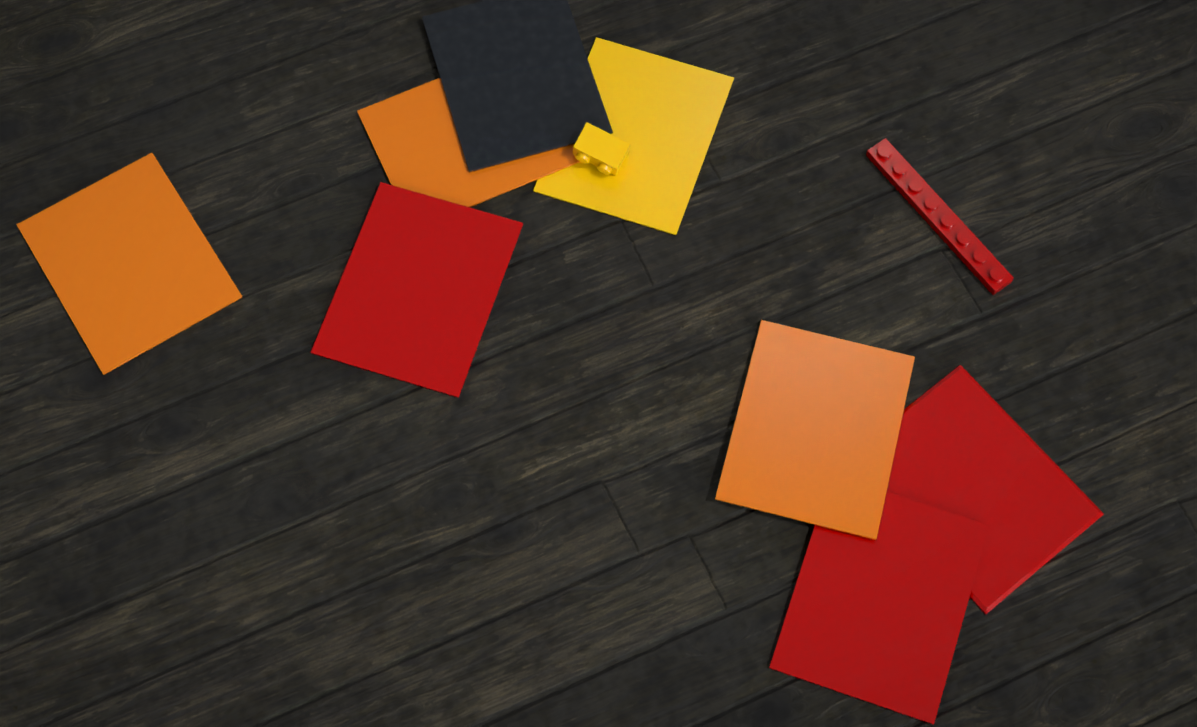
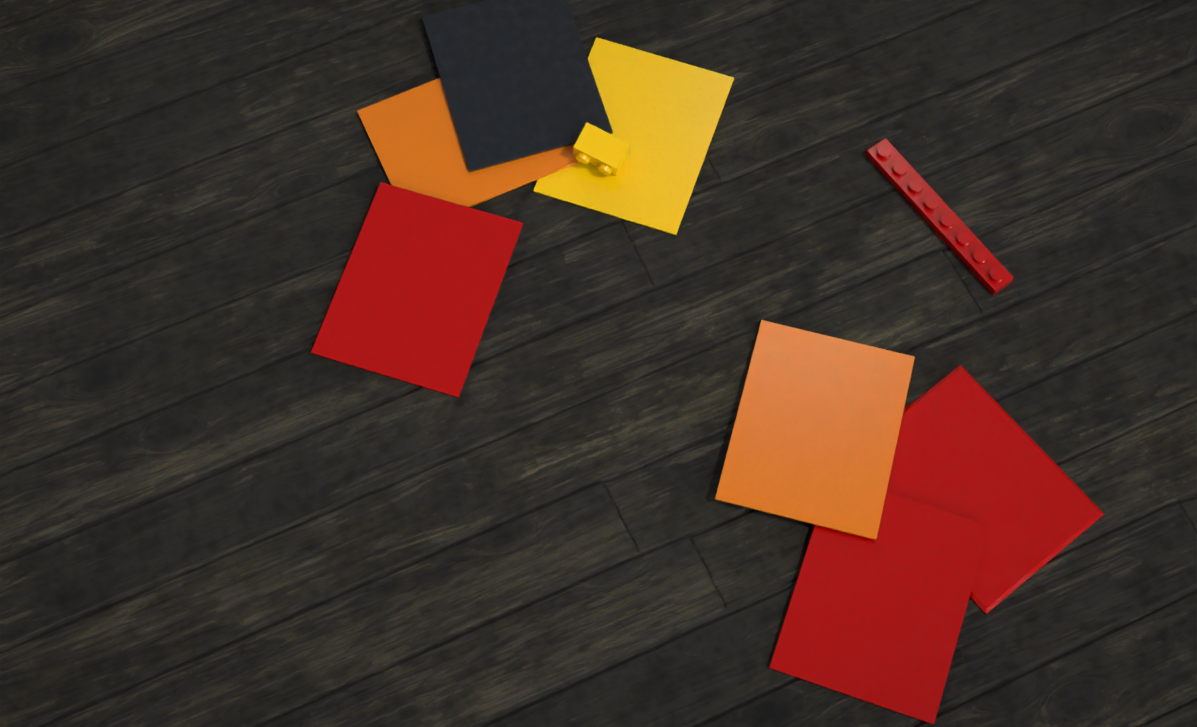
(128, 262): orange piece -> none

